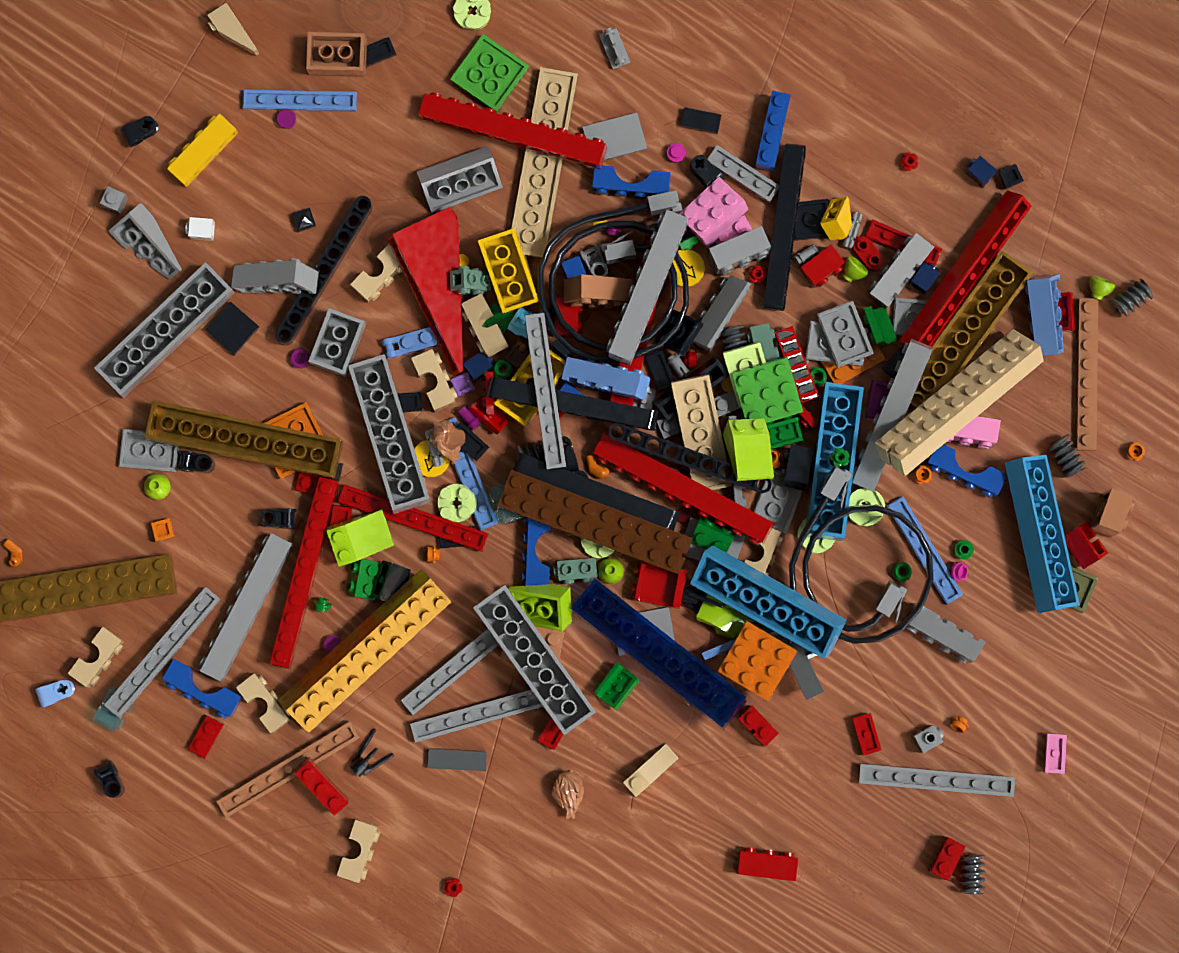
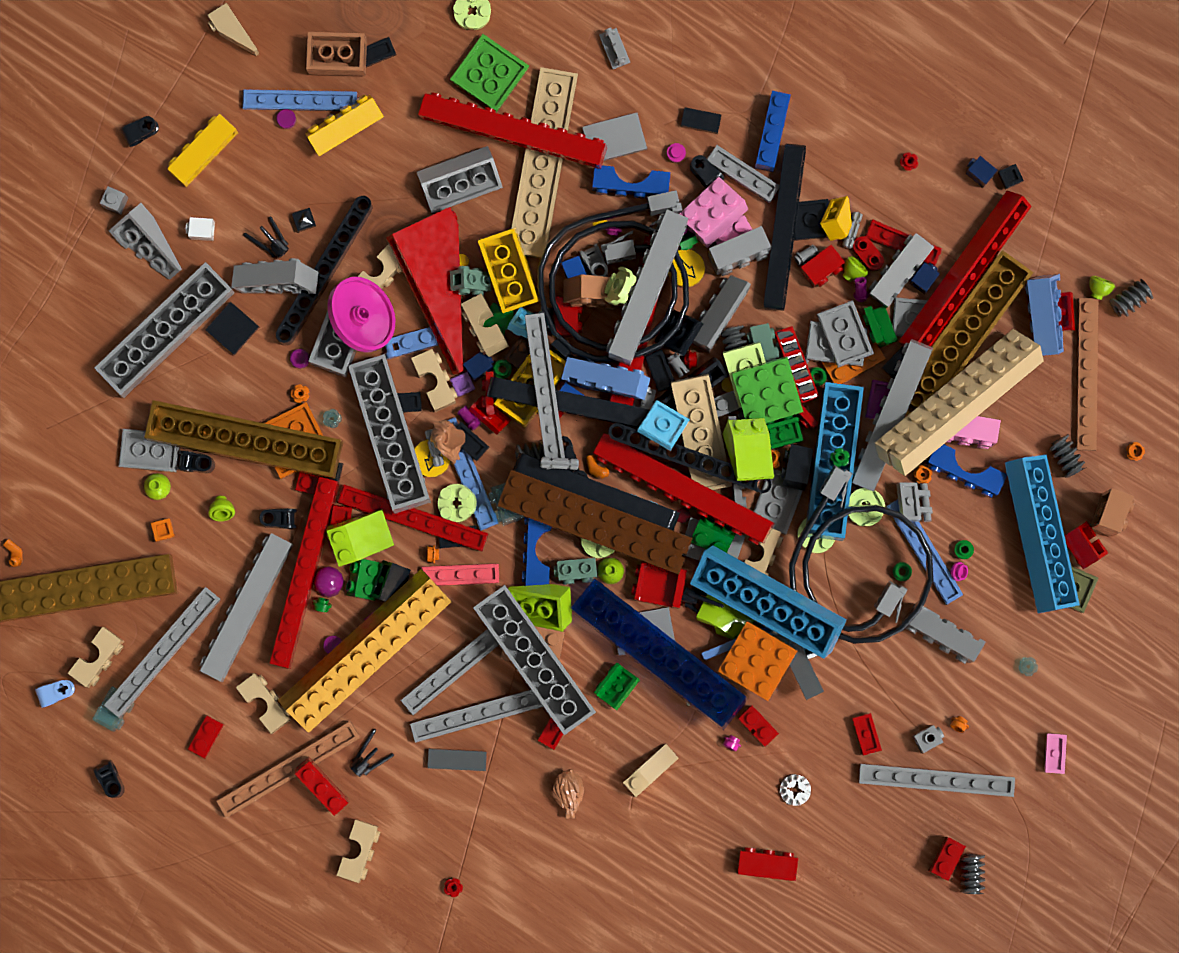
(181, 677): blue arch -> none
(221, 509): none -> lime brick
(278, 247): none -> black plant
(300, 398): none -> orange plate
(328, 582): none -> magenta hair
(332, 423): none -> clear light blue plate
(344, 124): none -> yellow brick
(361, 314): none -> dark pink dish
(463, 574): none -> coral tile
(559, 463): none -> light grey axle
(619, 286): none -> yellowish green plate
(663, 425): none -> medium azure plate
(732, 743): none -> dark pink plate
(757, 269): red plate -> none
(789, 782): none -> white gear
(860, 289): none -> magenta pin
(909, 501): none -> light grey plate
(1023, 666): none -> clear light blue plate

